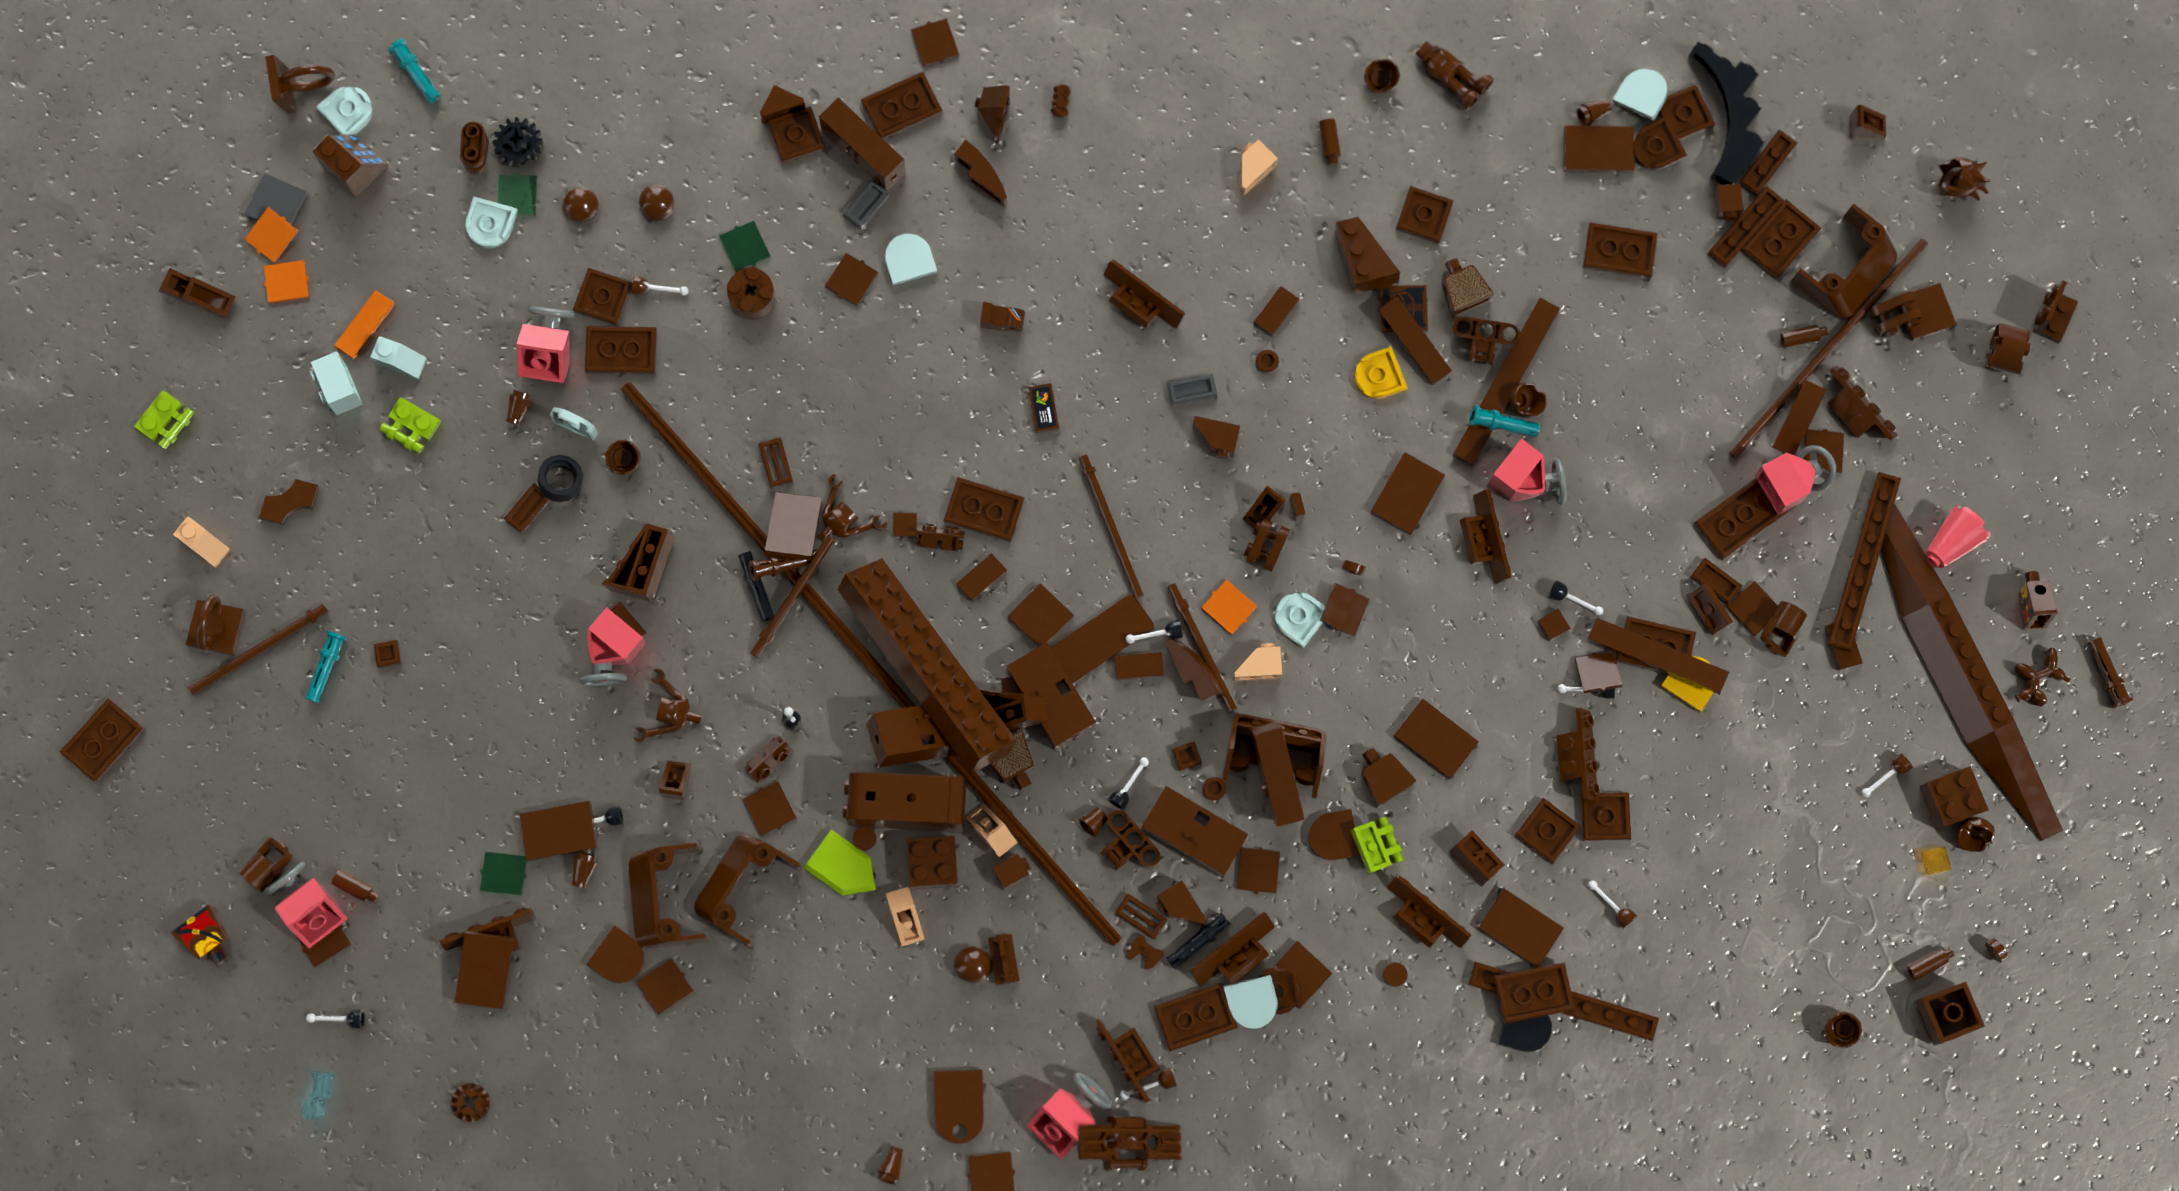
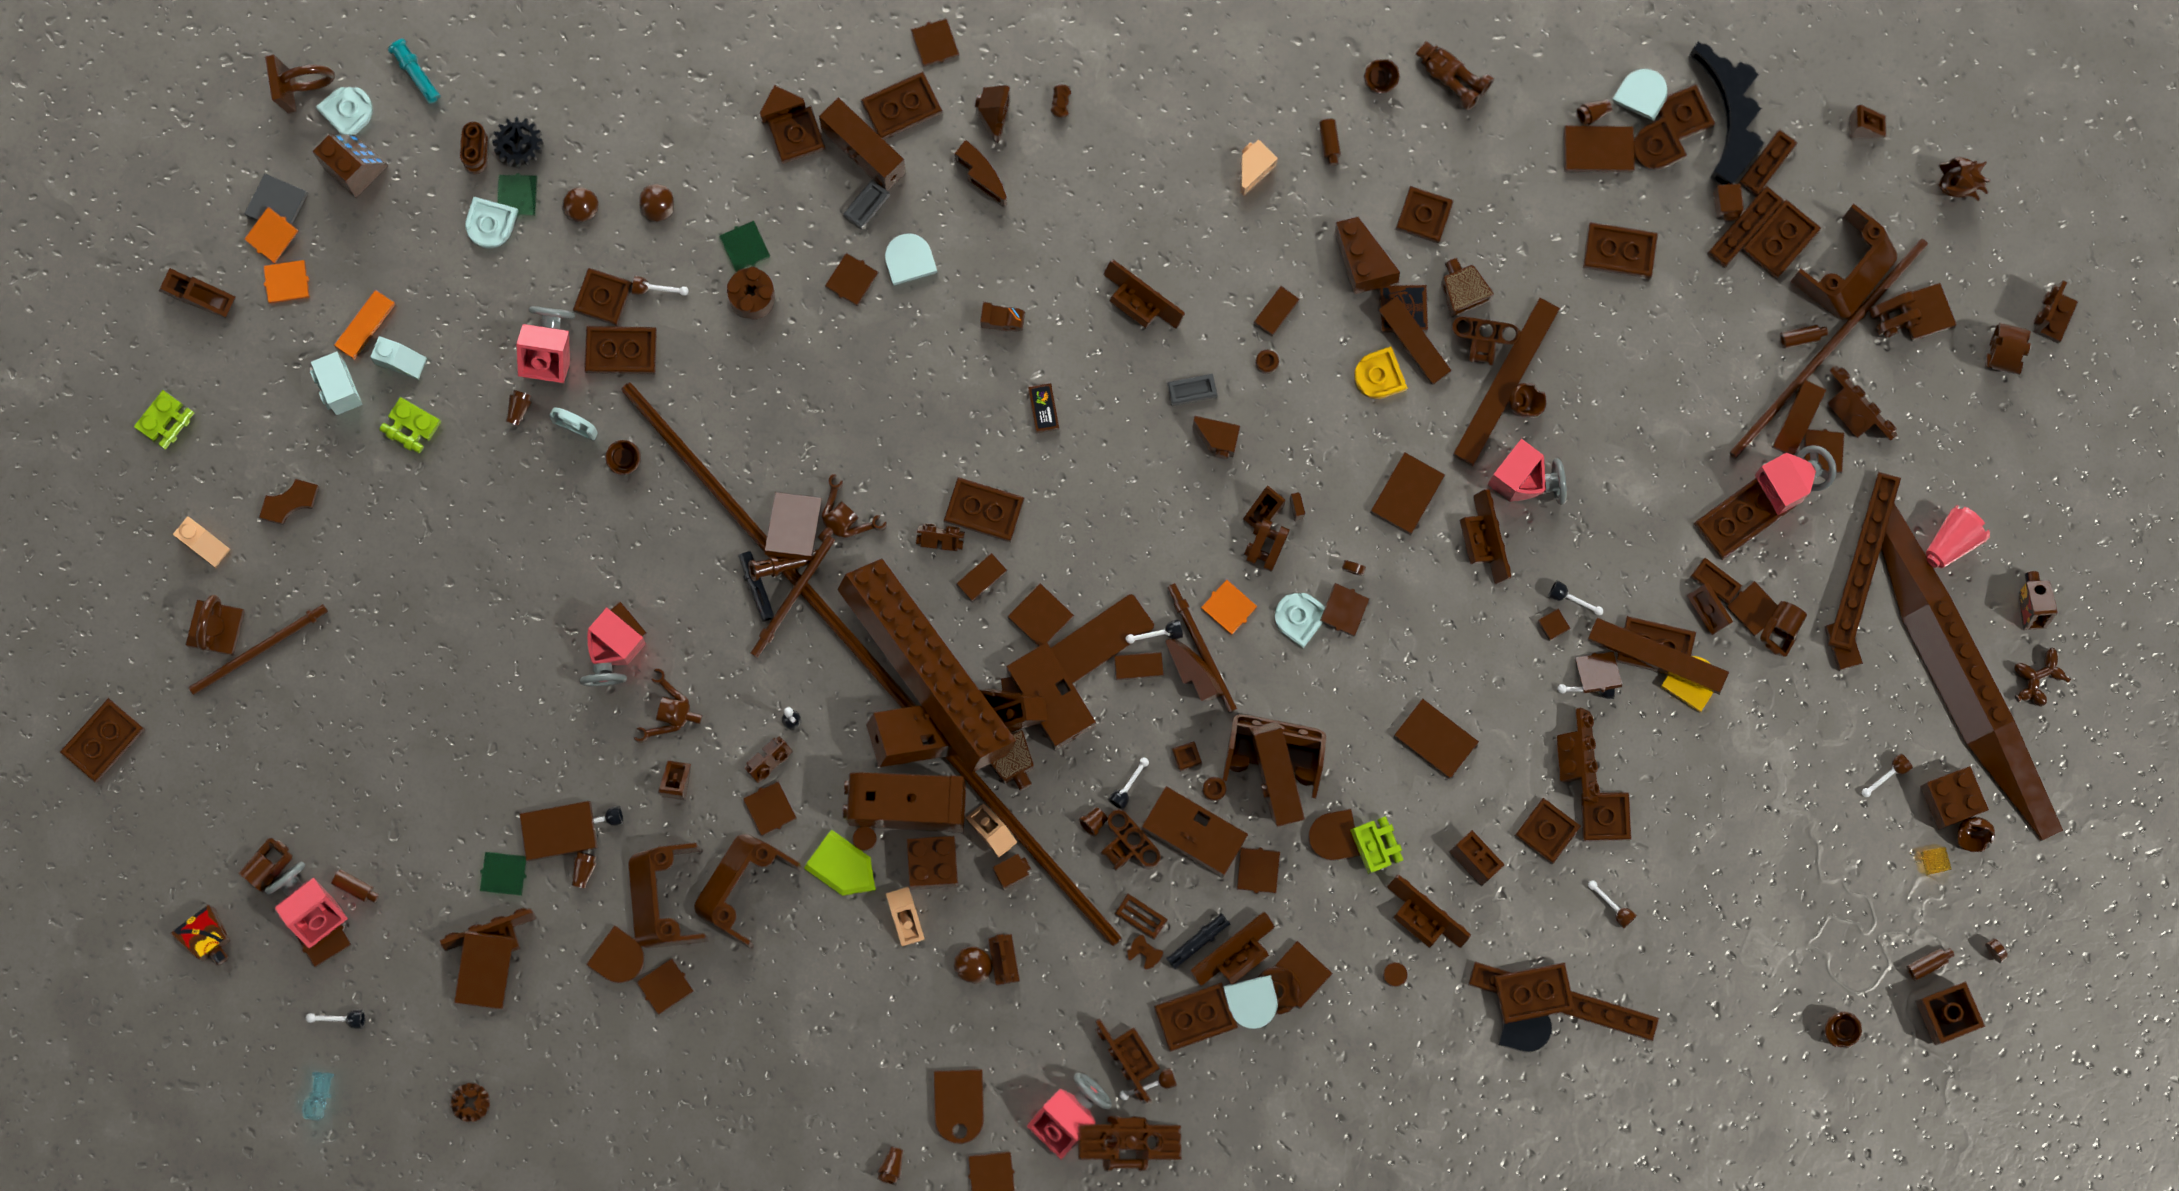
(329, 655): teal pin -> none
(387, 654): reddish brown tile -> none
(527, 509): reddish brown tile -> none
(563, 462): black tyre -> none
(643, 564): reddish brown wedge -> none
(780, 482): reddish brown tile -> none
(904, 524): reddish brown tile -> none
(1088, 471): reddish brown bar -> none
(1180, 905): reddish brown slope -> none
(1261, 664): light nougat slope -> none
(1385, 777): reddish brown torso -> none
(1494, 420): teal pin -> none
(1520, 928): reddish brown tile -> none
(2114, 684): reddish brown pin -> none

